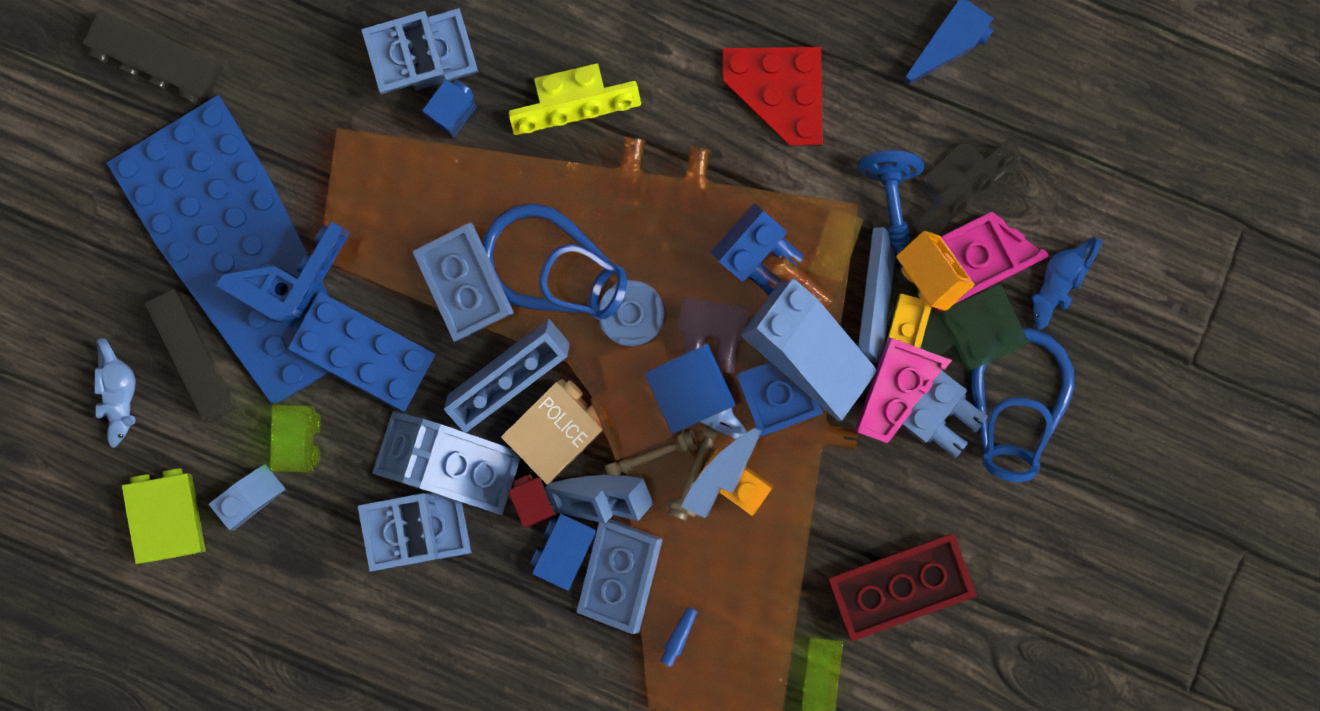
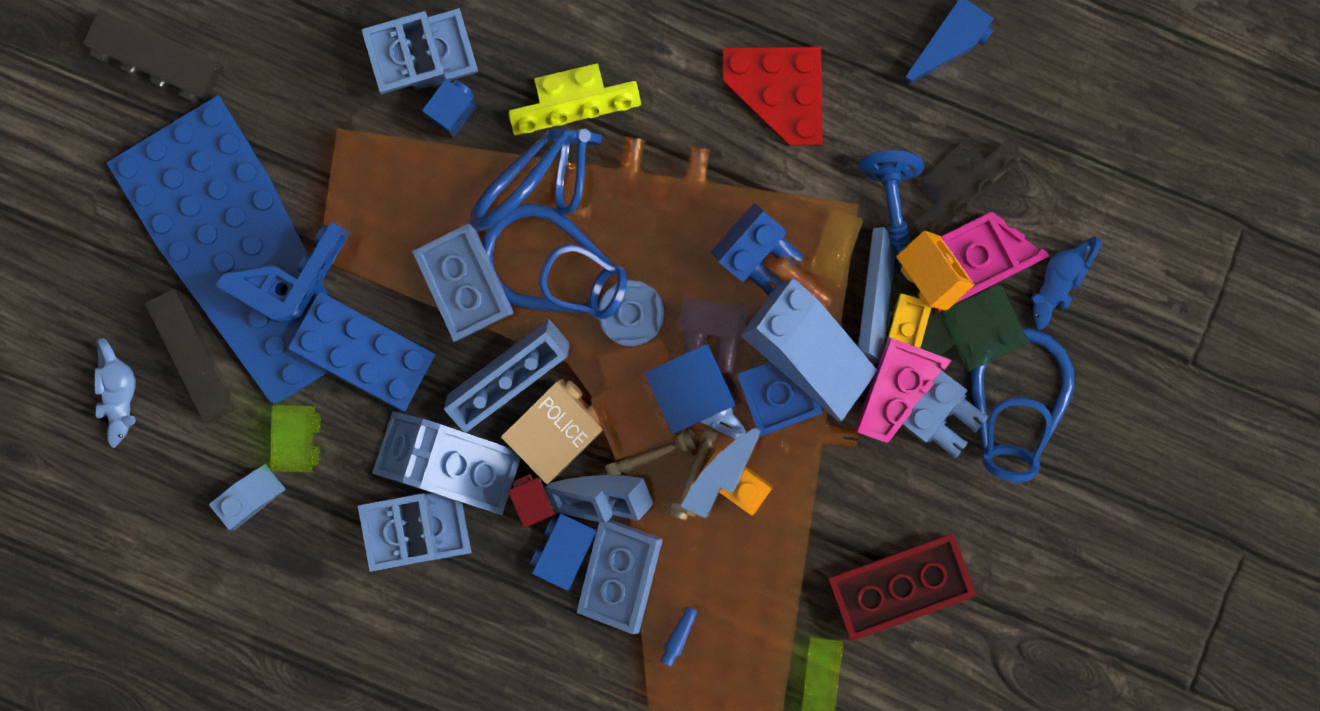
(163, 516): lime brick -> none
(562, 139): none -> blue animal

